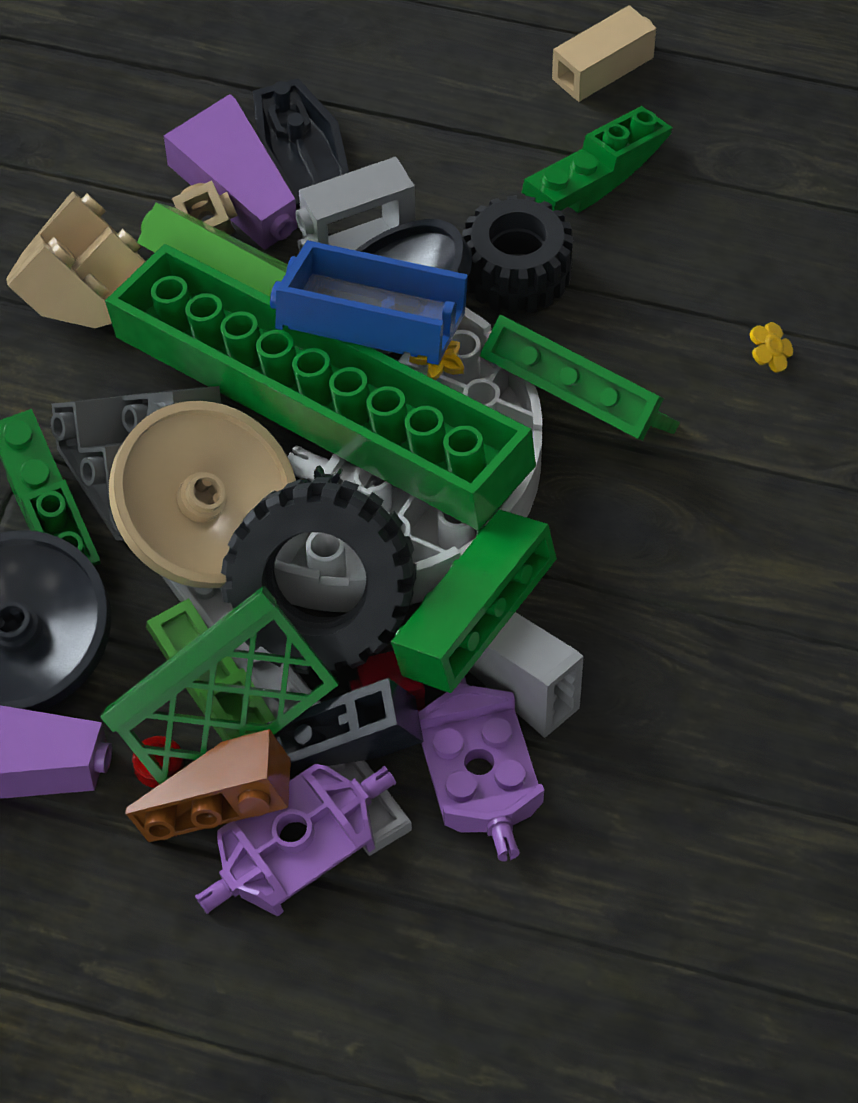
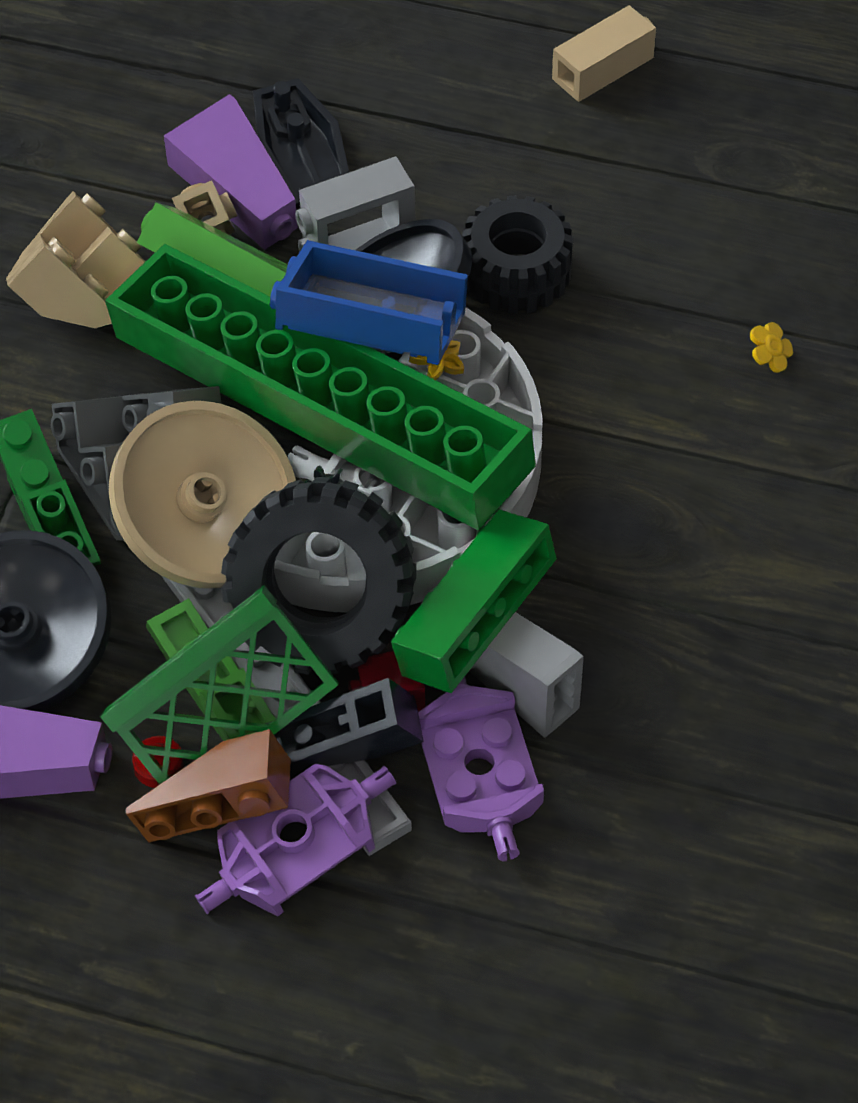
(575, 379): green fence -> none
(602, 164): green slope -> none

